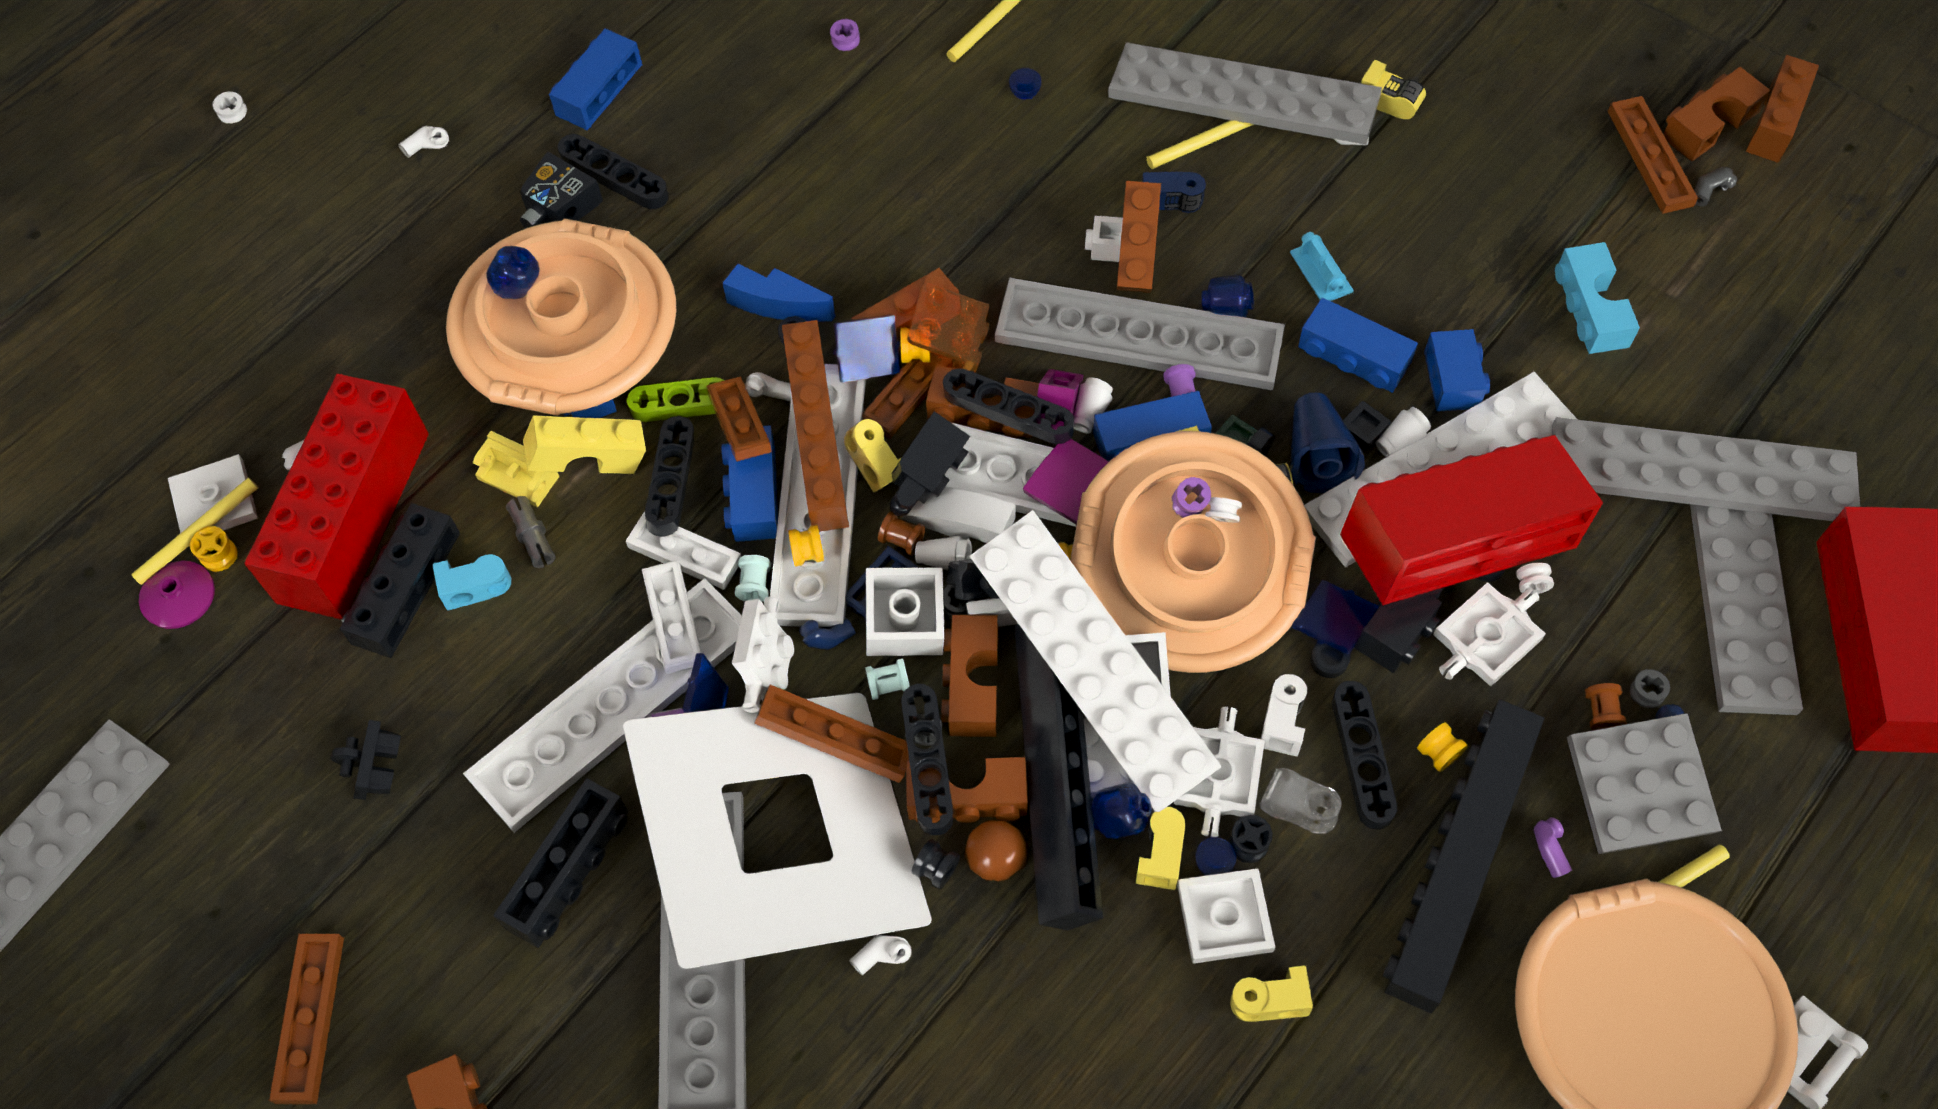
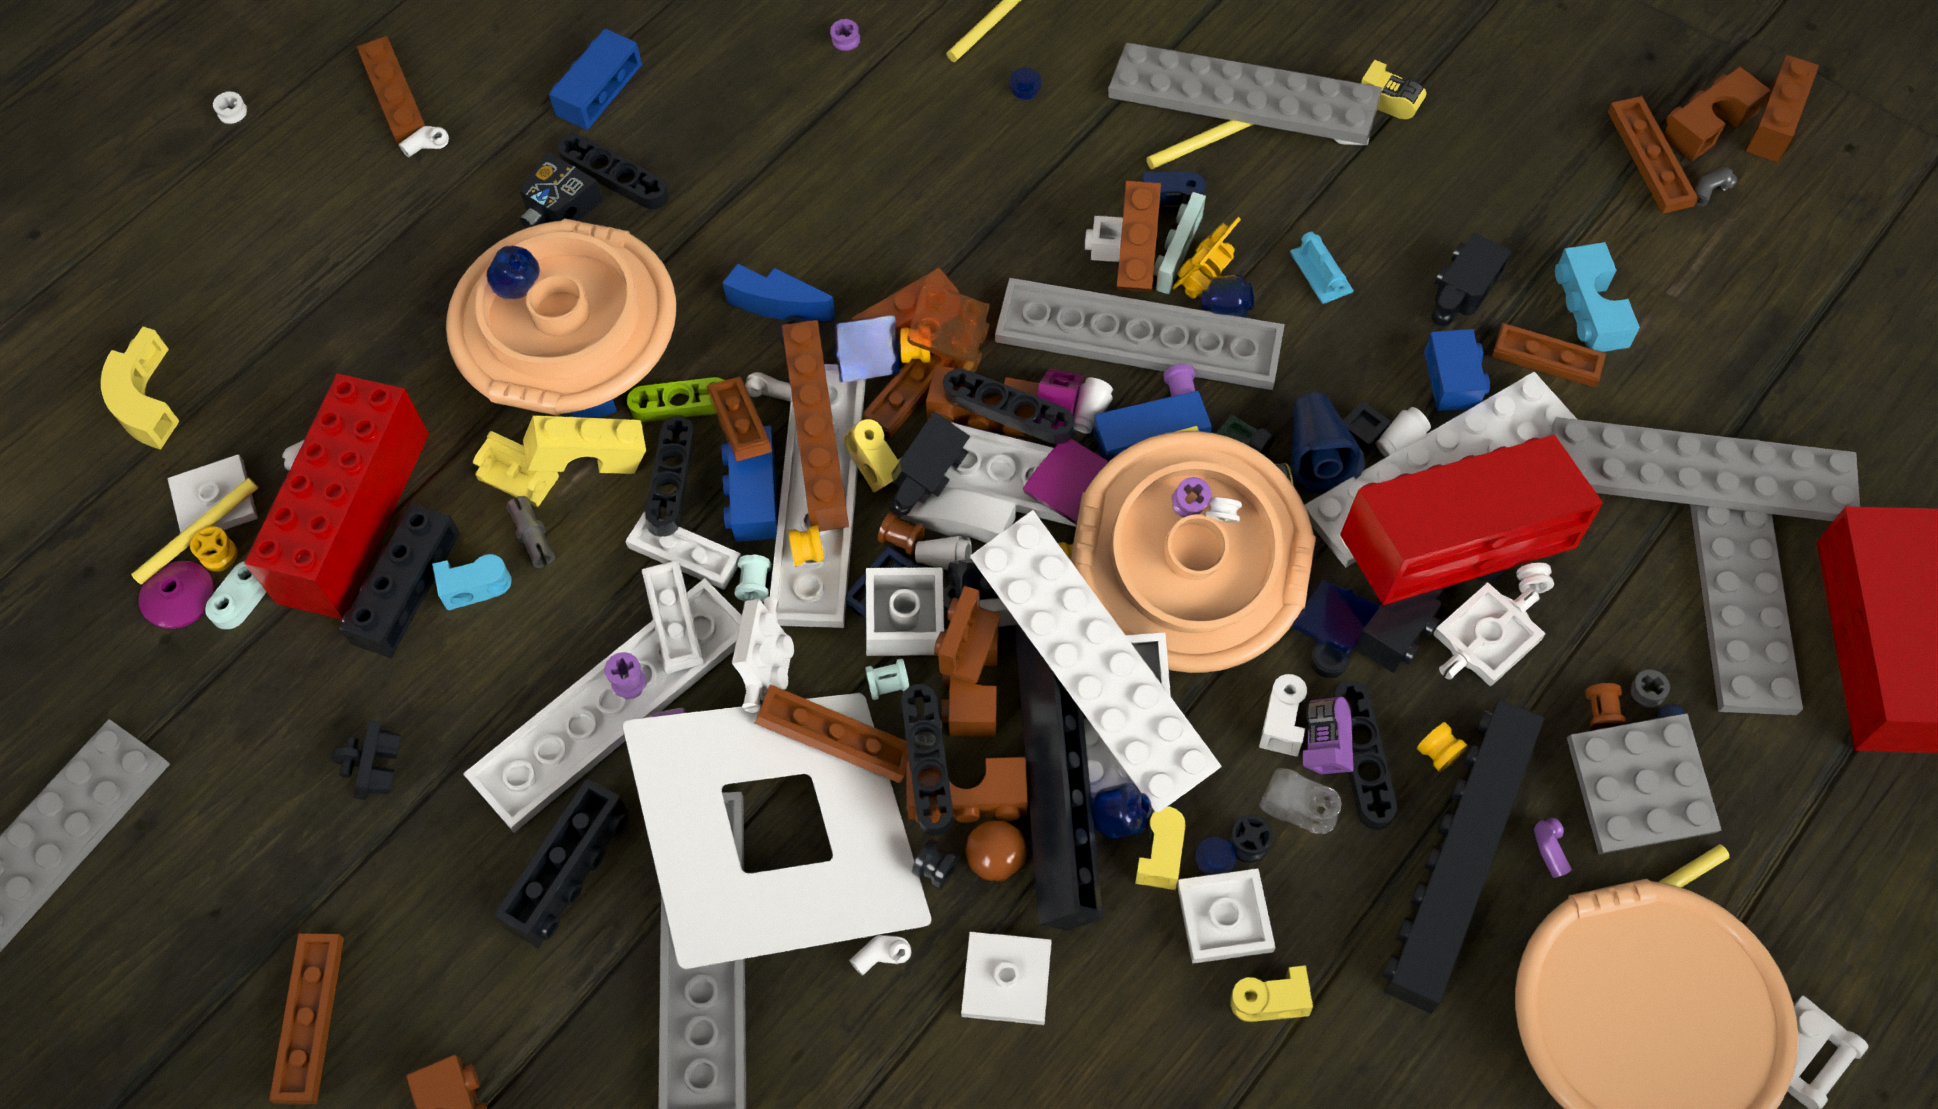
(124, 387): none -> light yellow arch
(239, 593): none -> light aqua plate
(391, 88): none -> dark orange plate
(623, 664): none -> medium lavender bush
(705, 687): clear blue piece -> none
(825, 638): dark blue arm -> none
(968, 637): none -> dark orange bracket
(1006, 978): none -> white plate
(1178, 242): none -> light aqua plate
(1207, 263): none -> yellow hinge
(1235, 784): white plate -> none
(1329, 736): none -> medium lavender leg
(1357, 345): blue brick -> none
(1469, 278): none -> black hinge
(1548, 355): none -> dark orange tile

